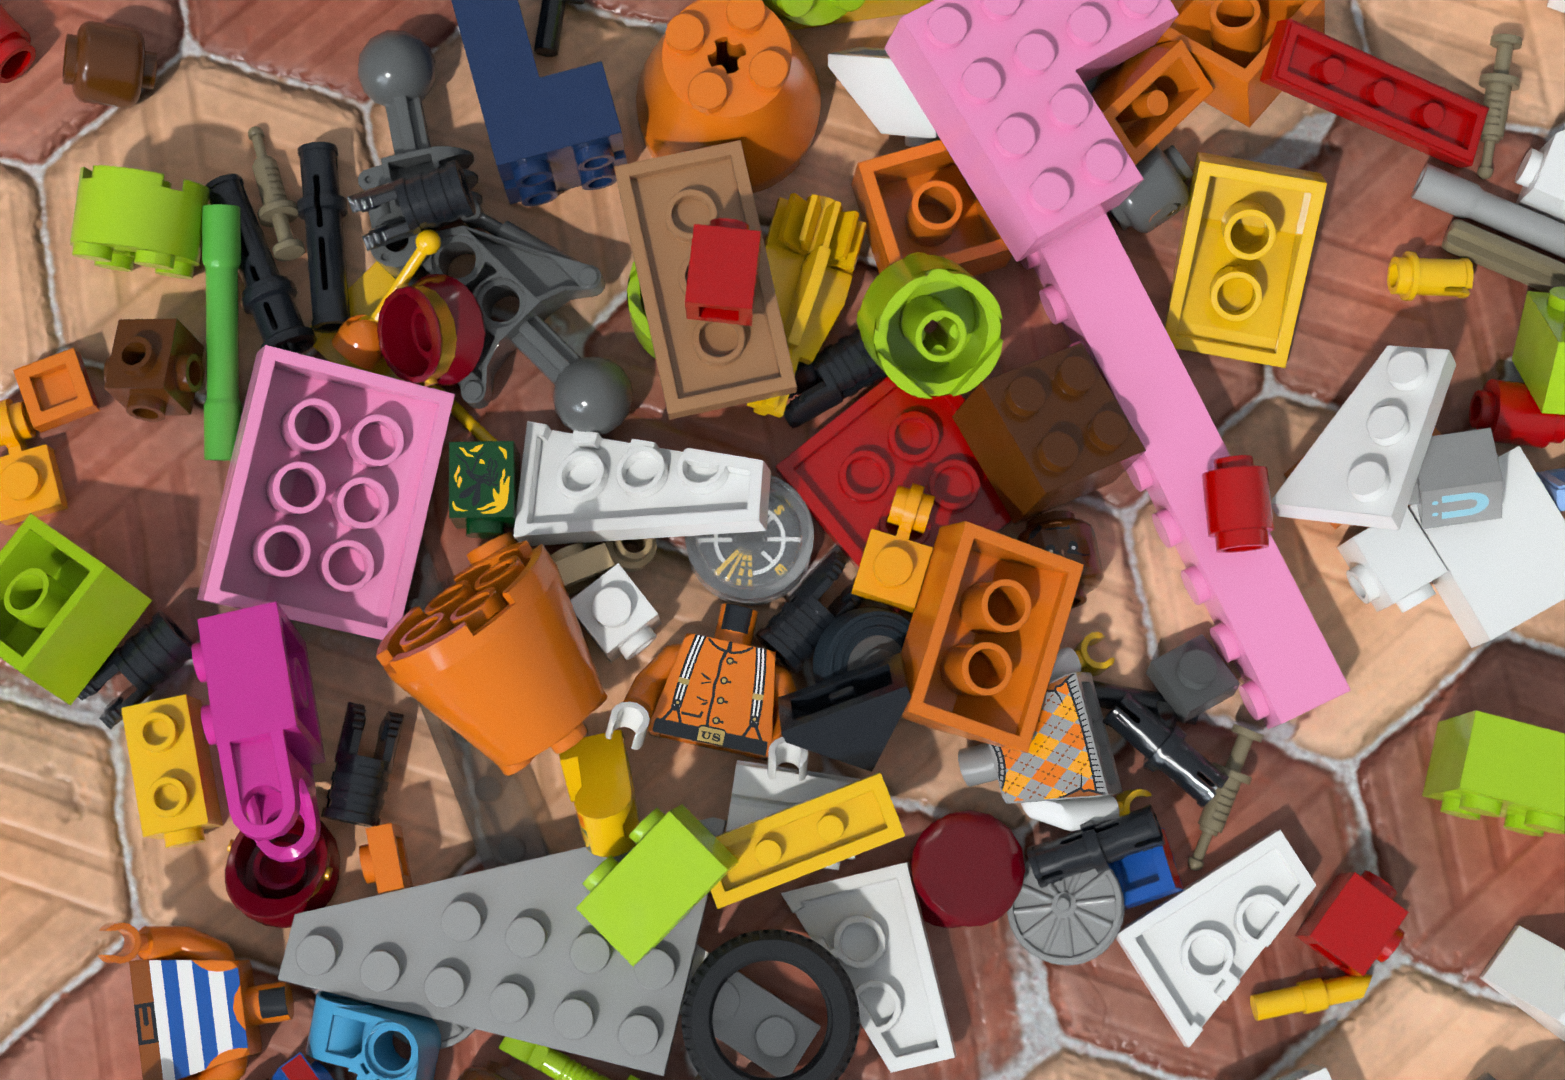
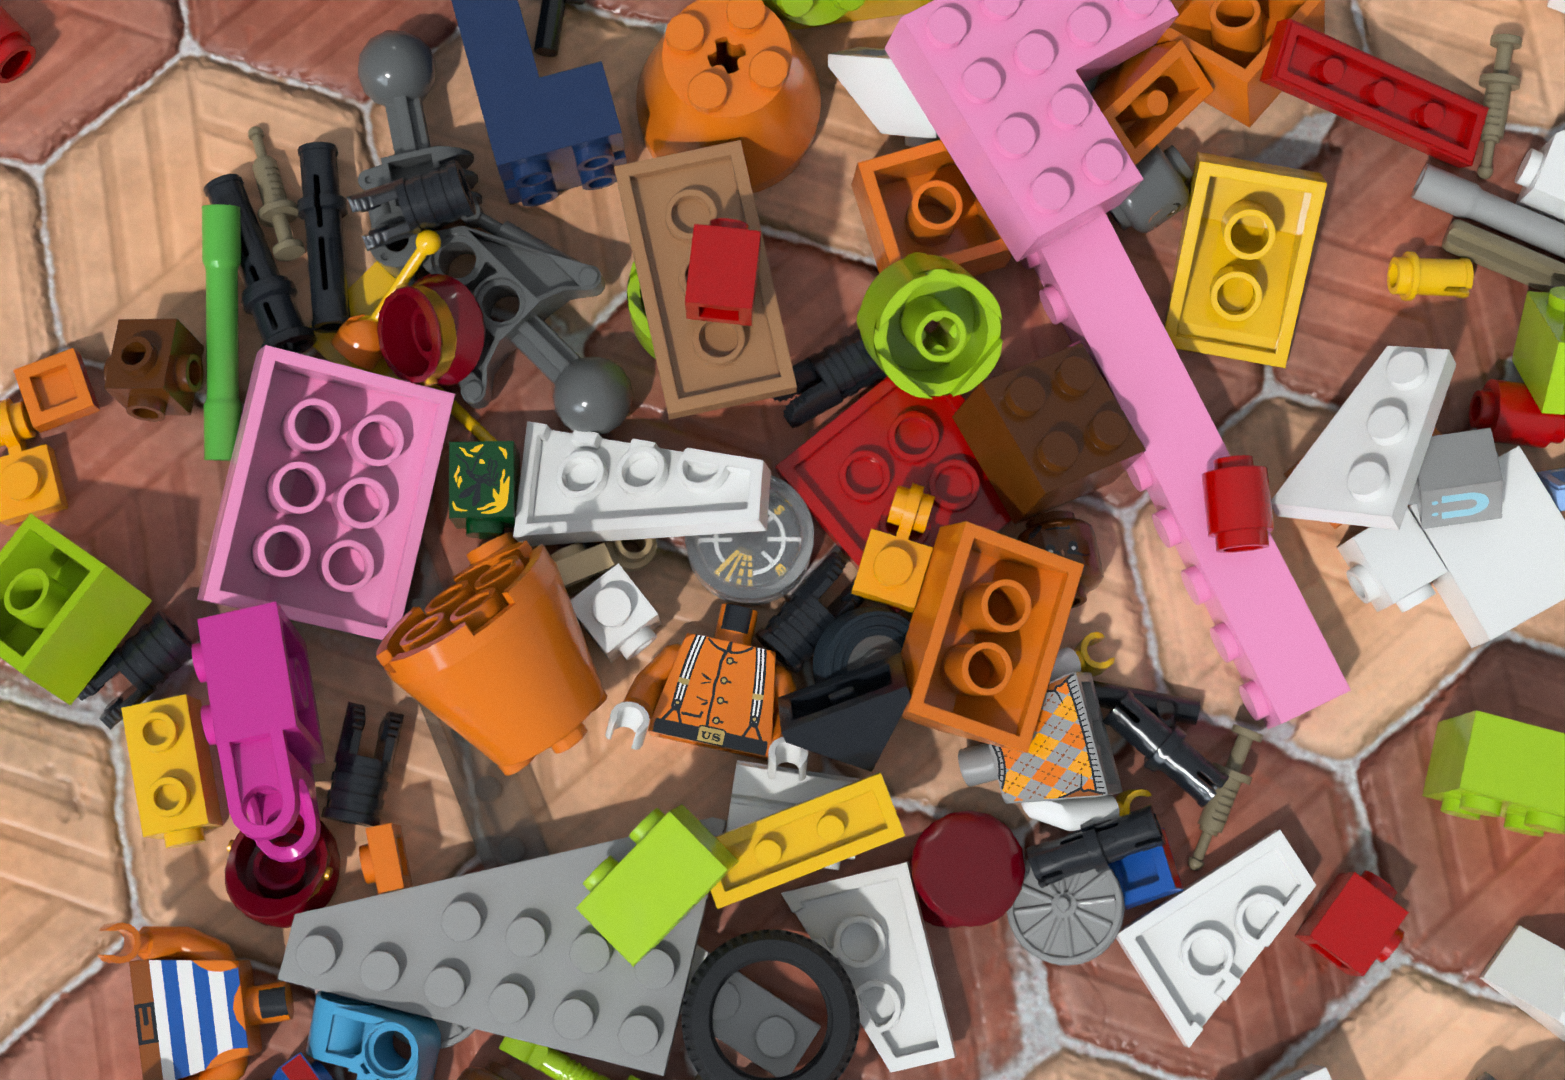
(108, 64): reddish brown head -> none
(138, 219): lime brick -> none
(602, 793): yellow leg -> none
(811, 264): yellow piece -> none
(1192, 678): dark grey plate -> none
(1309, 996): yellow piece -> none

